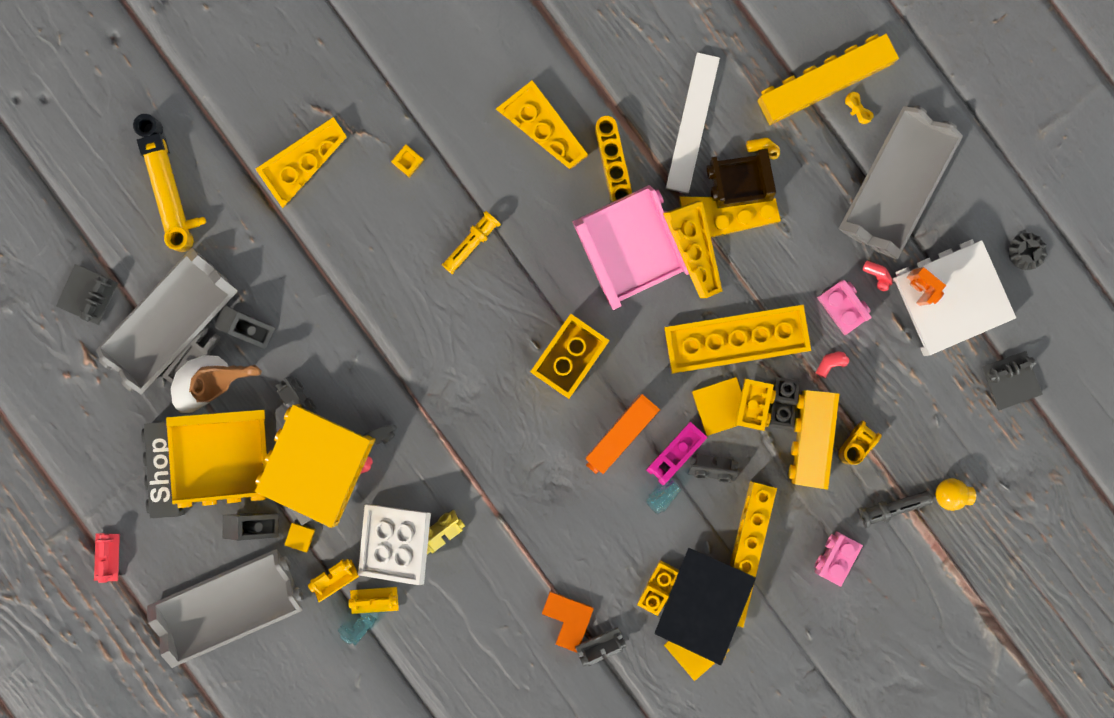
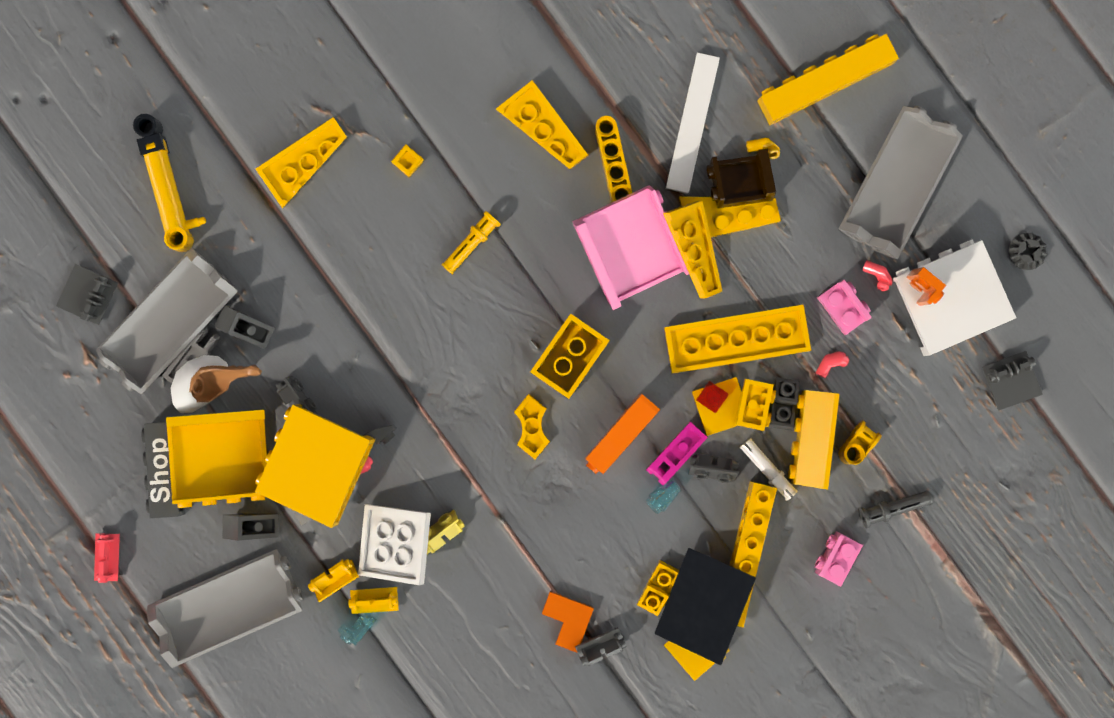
(299, 537): yellow tile -> none
(530, 414): none -> yellow tile
(712, 397): none -> clear red plate
(768, 469): none -> white pin
(853, 101): yellow piece -> none
(954, 494): yellow piece -> none

